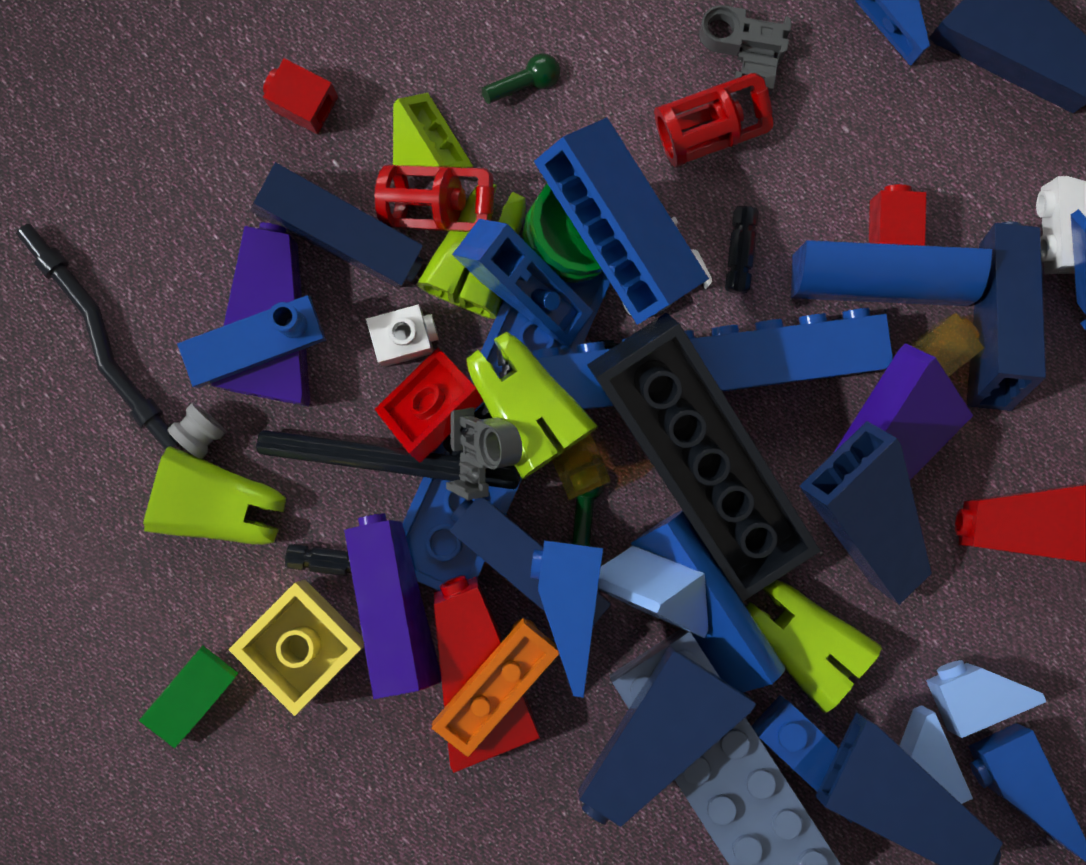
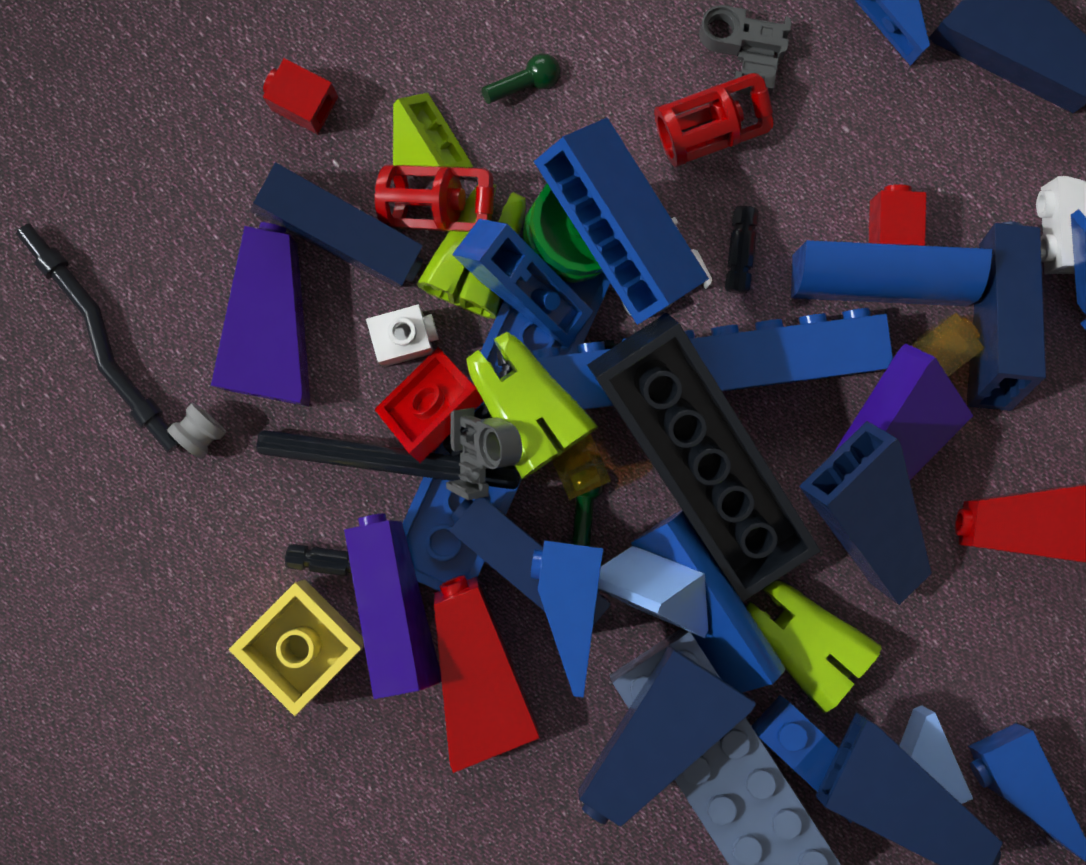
(188, 696): green slope -> none
(208, 501): lime piece -> none
(251, 341): blue piece -> none
(495, 687): orange piece -> none
(977, 698): light blue slope -> none

